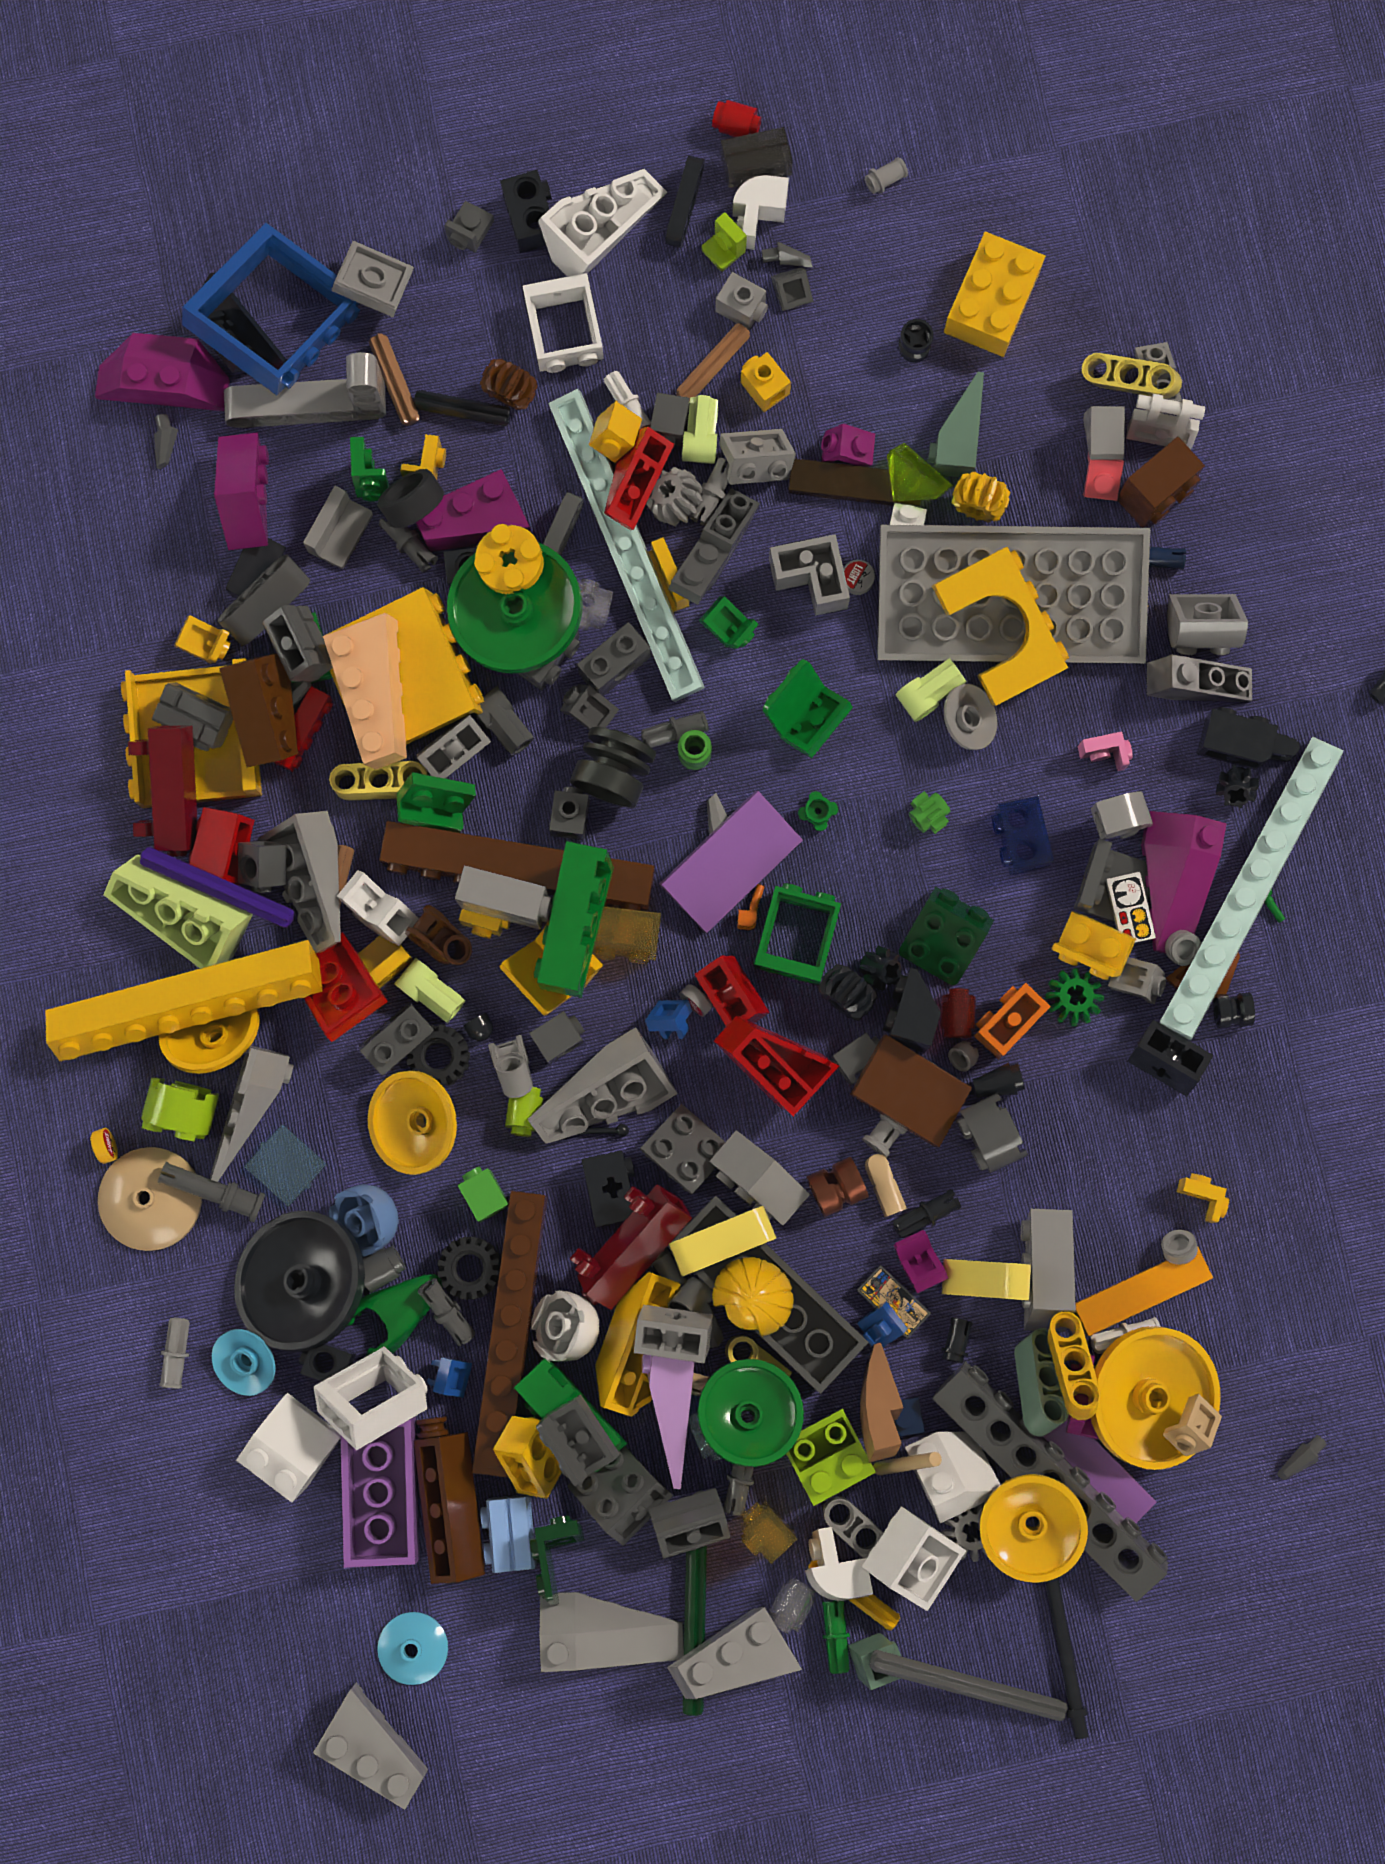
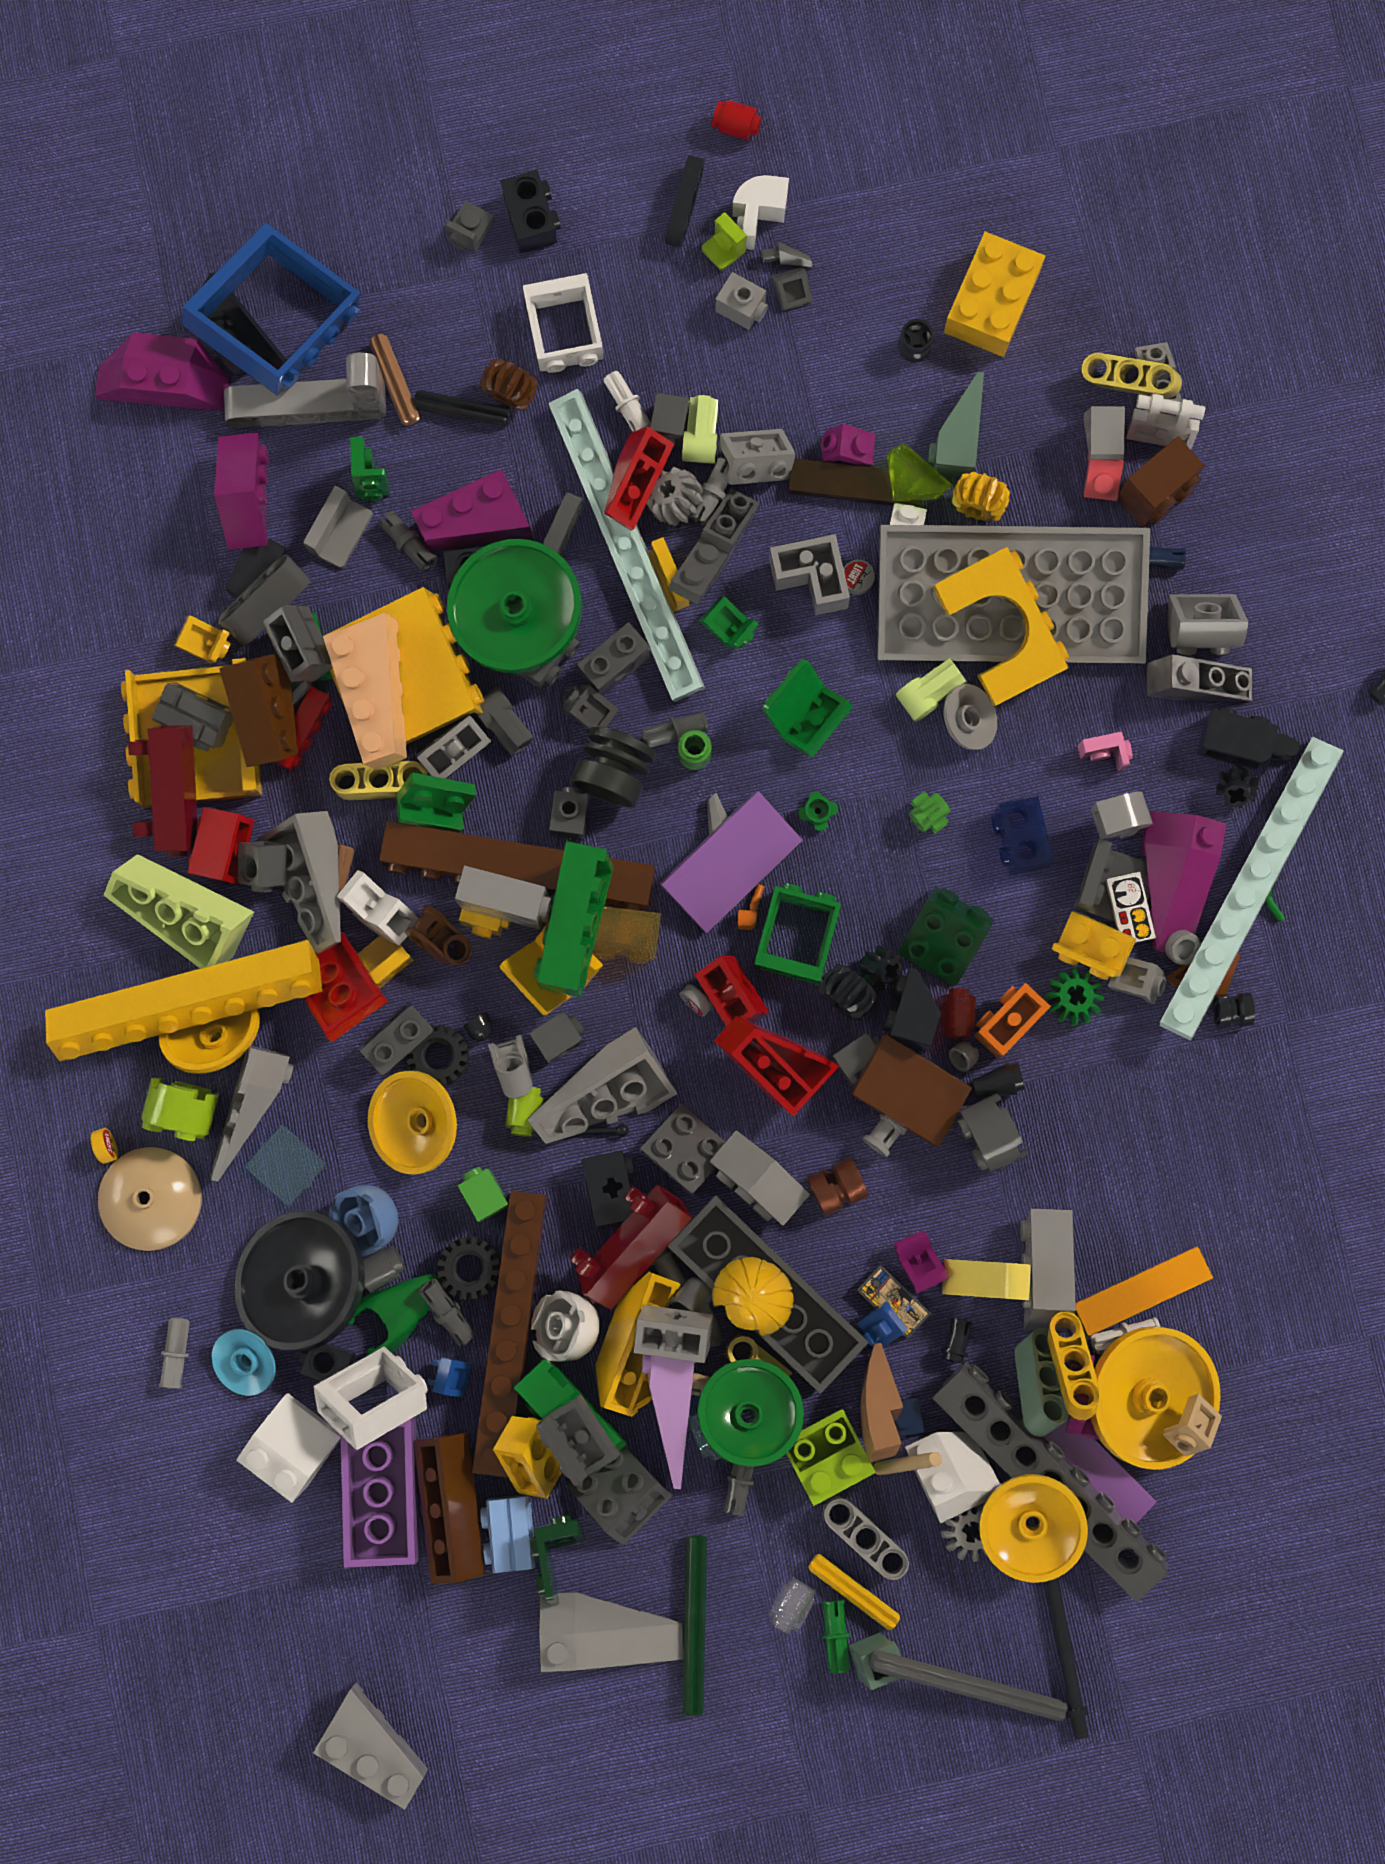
(164, 440): dark grey bar -> none
(217, 887): dark purple axle -> none
(228, 1196): dark grey pin -> none
(372, 279): light grey tile -> none
(410, 498): black tyre -> none
(424, 986): yellowish green piece -> none
(428, 1638): medium azure dish -> none
(431, 1427): reddish brown bush -> none
(432, 457): yellow bracket -> none
(502, 541): yellow plate -> none
(590, 225): white wedge -> none
(597, 602): clear brick -> none
(615, 431): yellow brick -> none
(669, 1017): blue tile -> none
(689, 1523): dark grey brick -> none
(714, 362): medium nougat axle -> none
(722, 1241): light yellow beam -> none
(735, 1657): light grey wedge -> none
(756, 156): clear smoke brick -> none
(765, 381): yellow brick -> none
(766, 1531): clear yellow brick -> none
(836, 1579): white brick -> none
(884, 1185): tan bar -> none
(886, 175): light grey pin -> none
(913, 1558): white slope -> none
(926, 1214): black axle -> none
(1170, 1058): black brick -> none
(1179, 1247): light grey tile -> none
(1201, 1187): yellow bracket -> none
(1302, 1458): dark grey bar -> none

